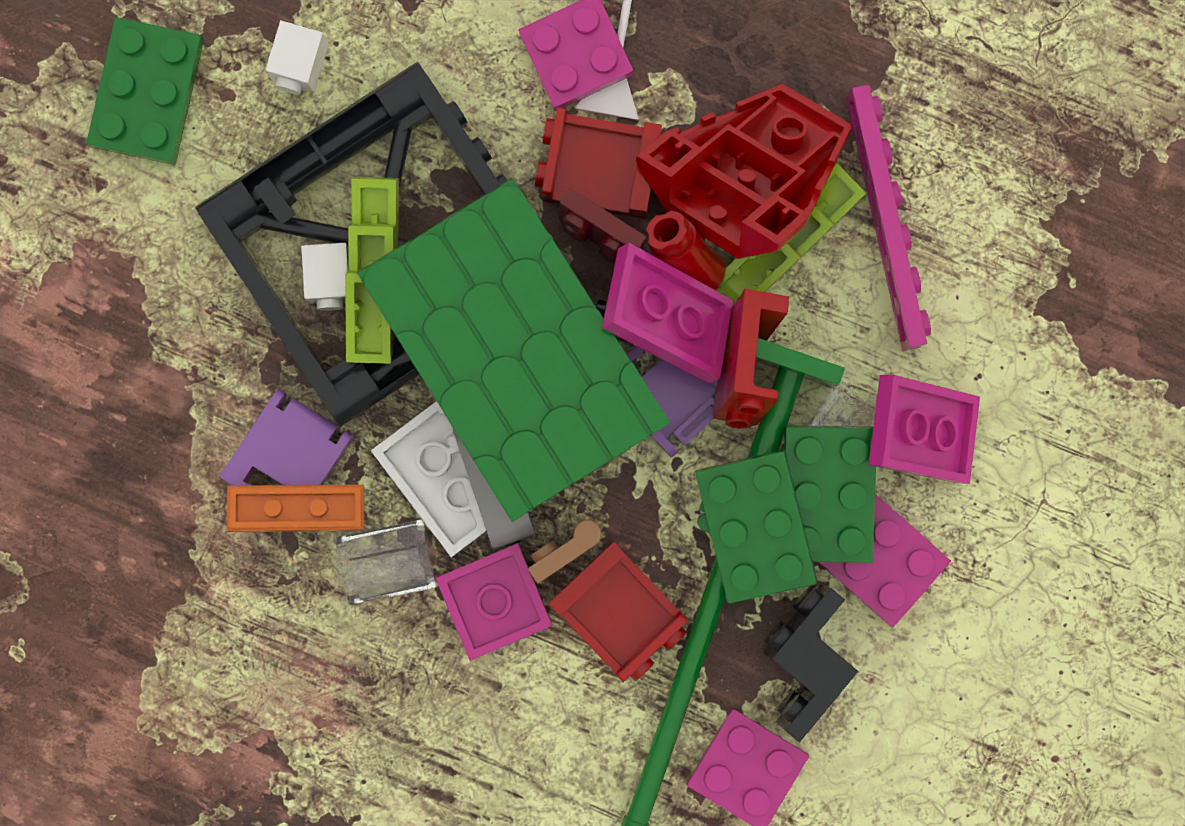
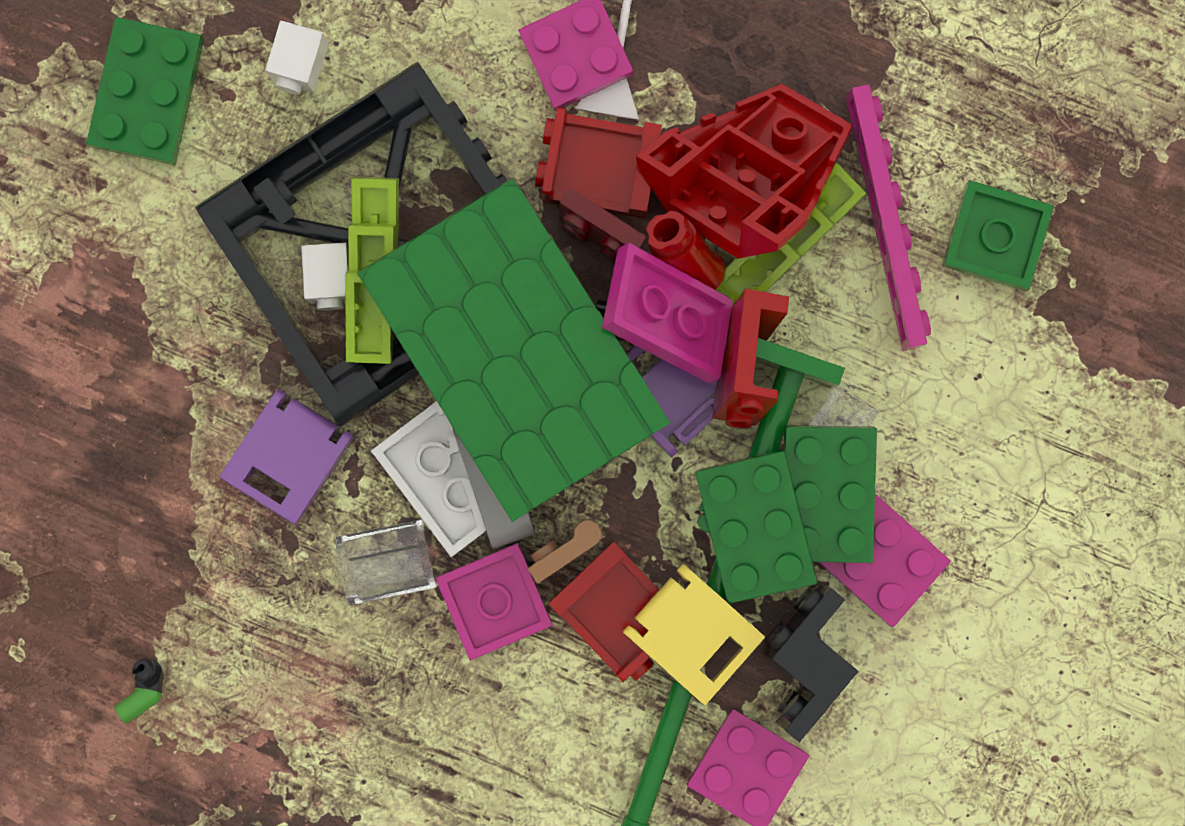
(147, 691): none -> arm
(295, 508): orange tile -> none
(687, 631): none -> light yellow container
(924, 429): dark pink plate -> none
(997, 235): none -> green plate

